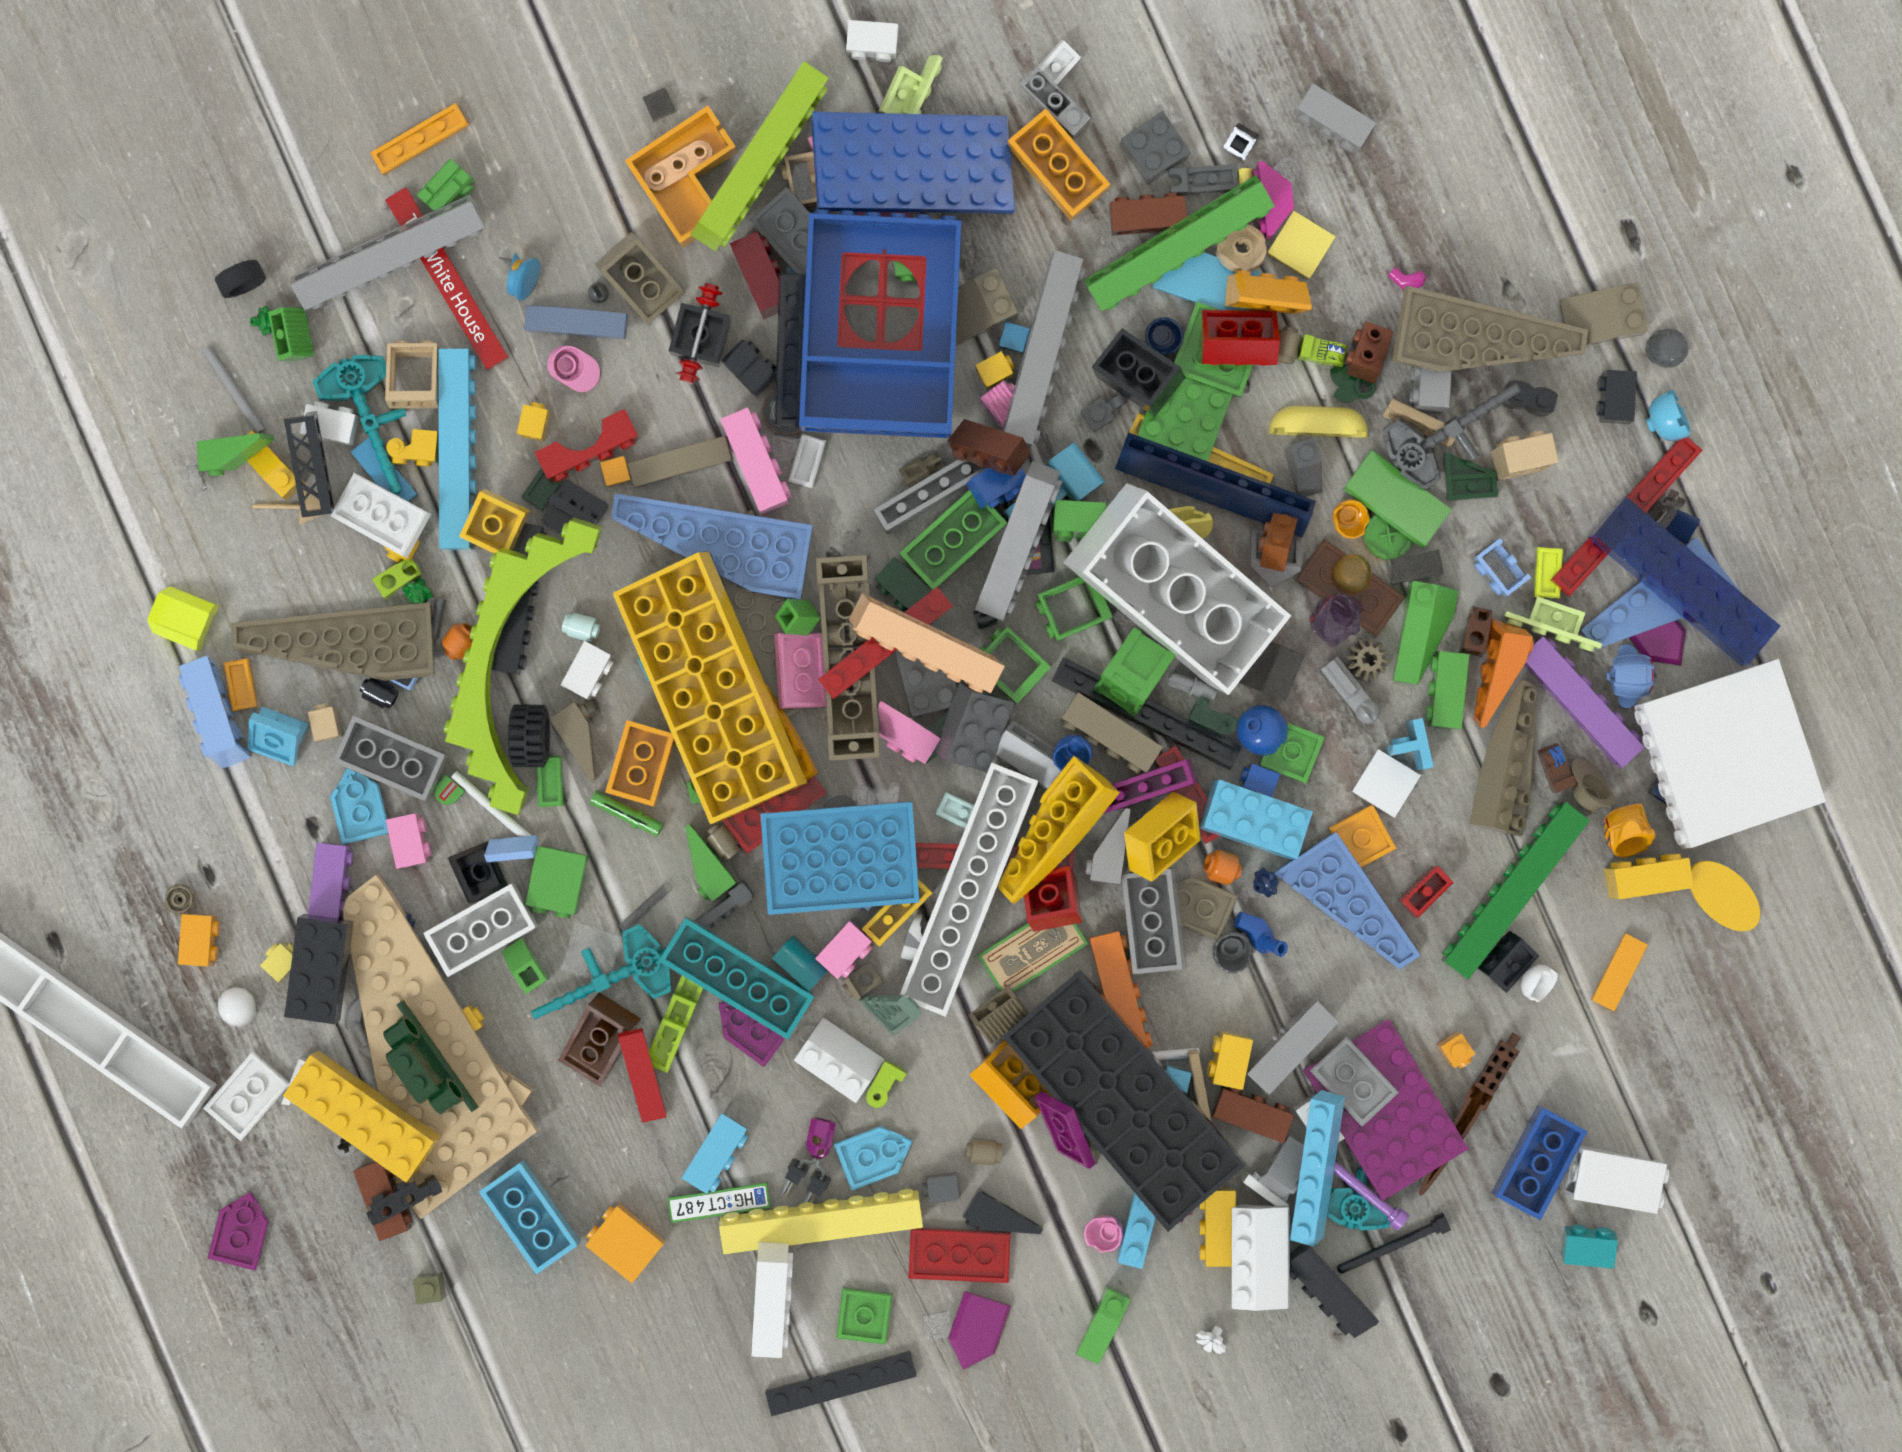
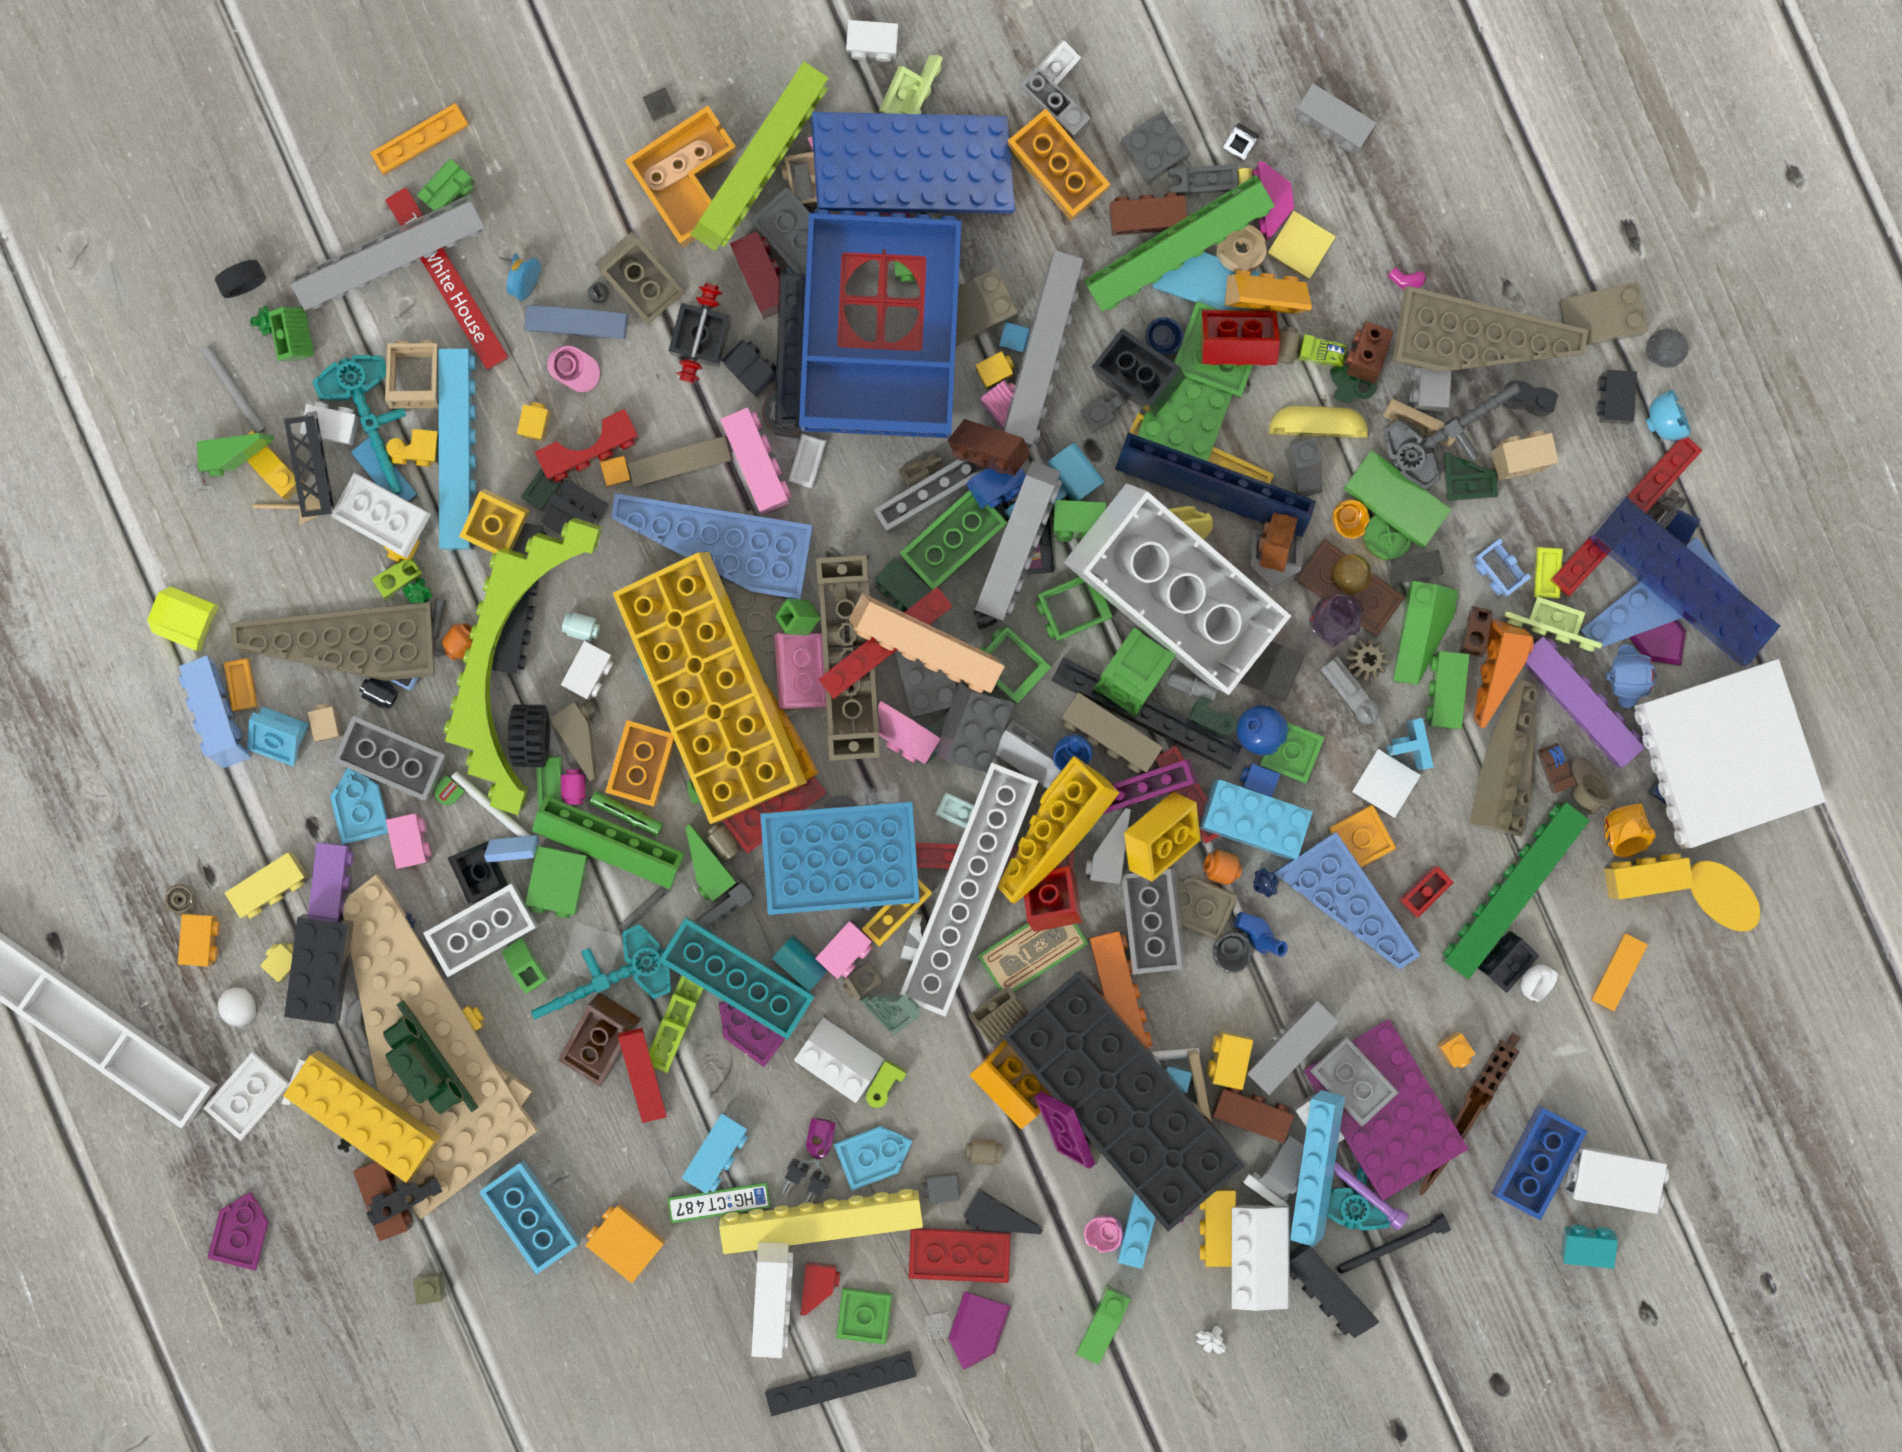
(267, 886): none -> light yellow brick
(573, 787): none -> dark pink brick
(608, 842): none -> bright green brick
(818, 1284): none -> red slope

